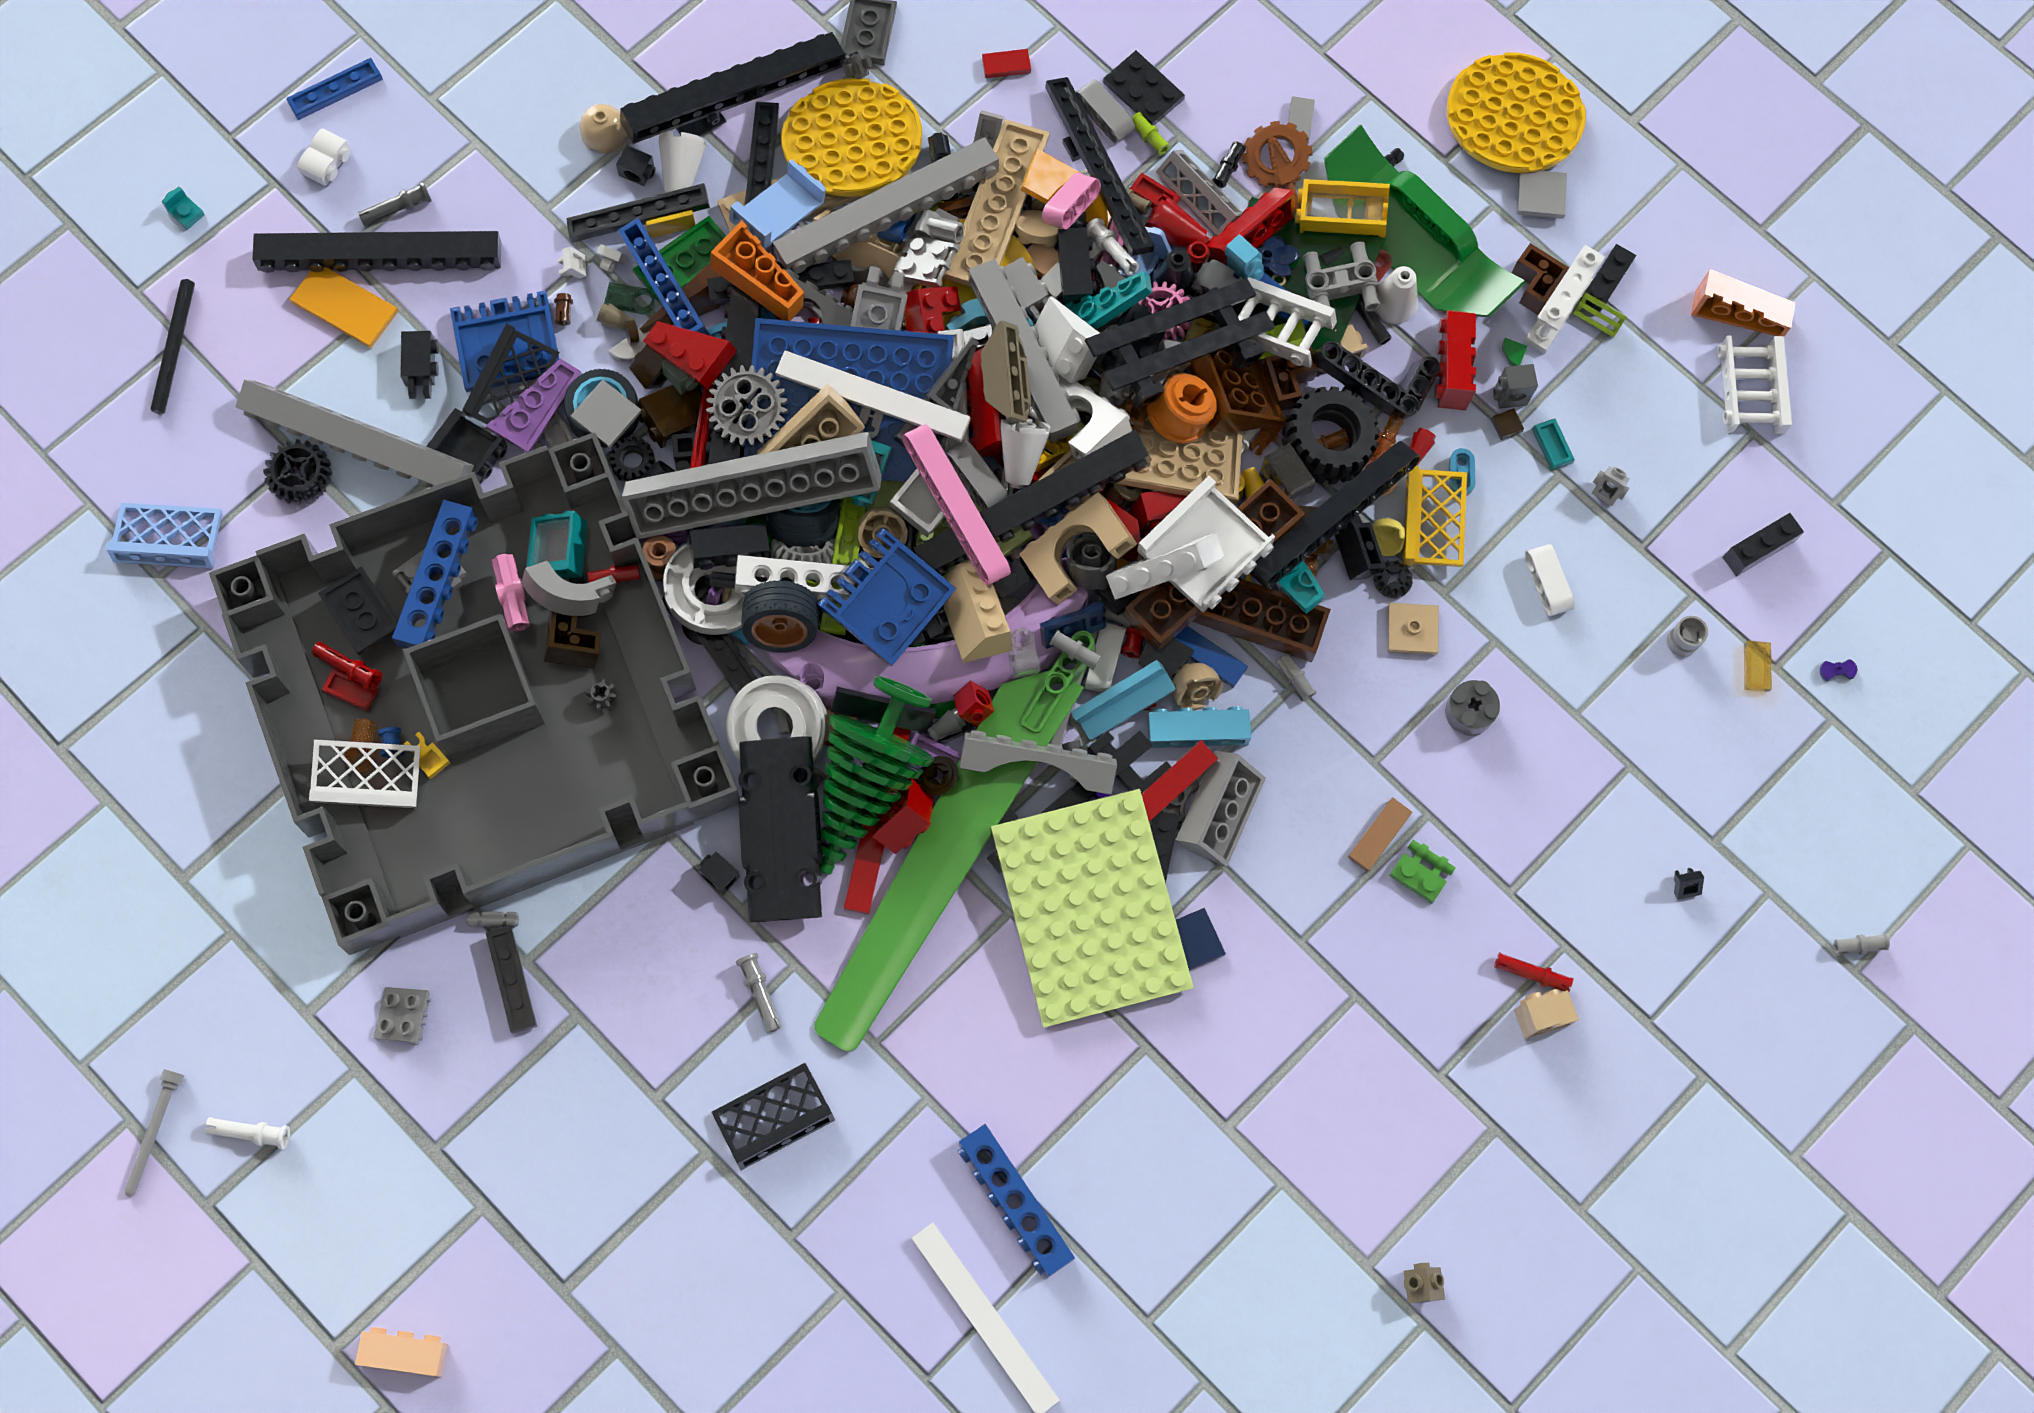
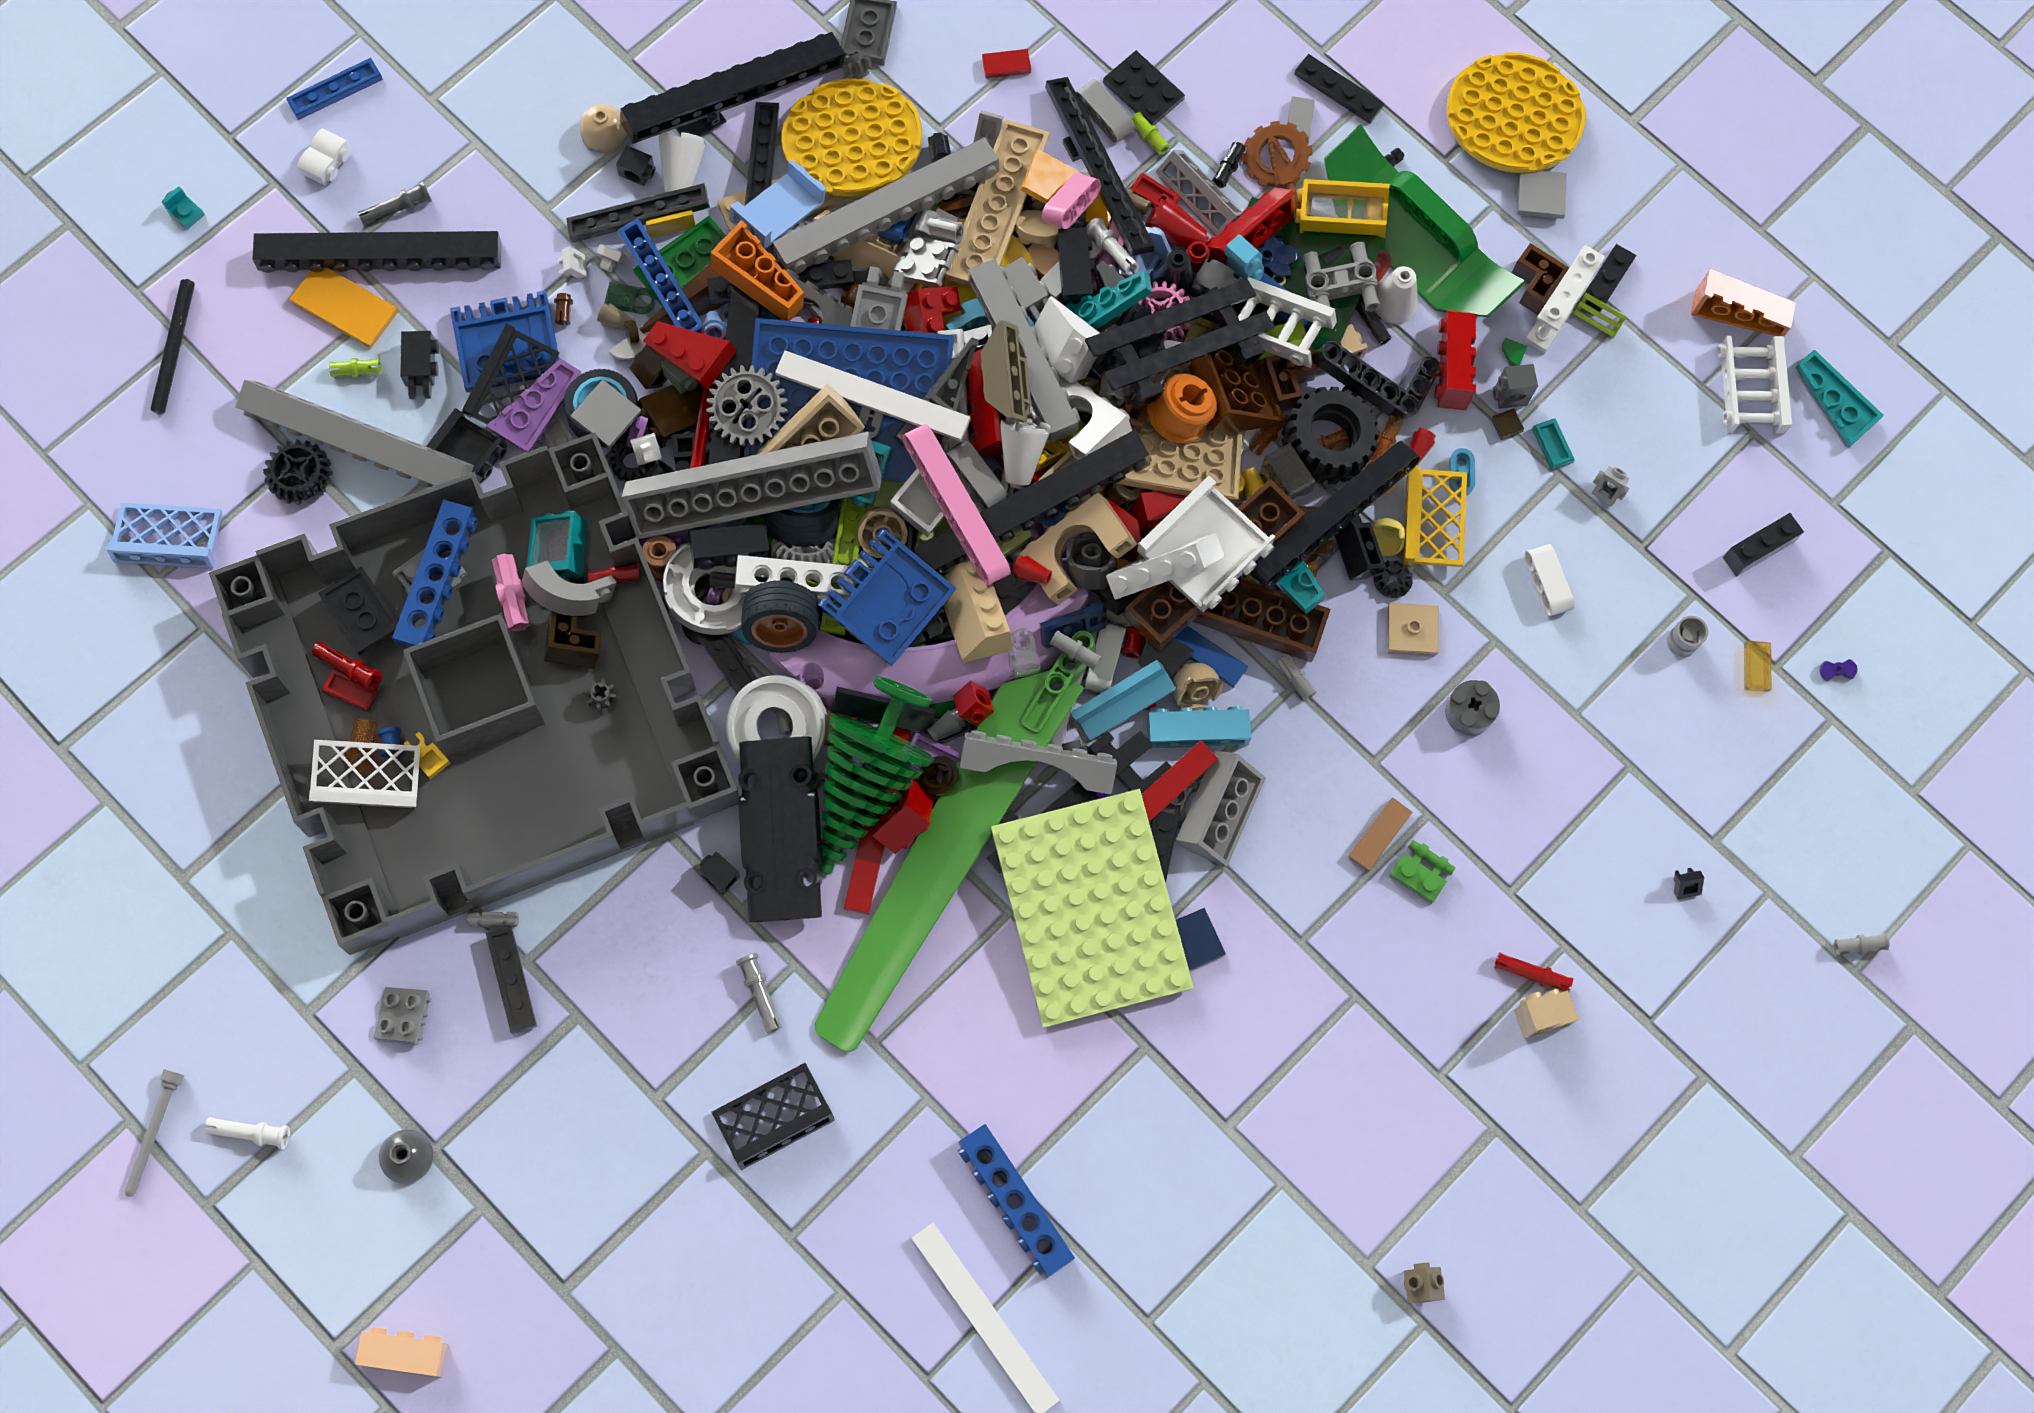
(355, 367): none -> lime pin
(417, 1161): none -> dark grey piece
(636, 429): none -> medium lavender tile
(646, 449): none -> white tile
(714, 325): none -> medium blue cone
(1030, 570): none -> red cone
(1339, 88): none -> black plate
(1840, 400): none -> teal wing

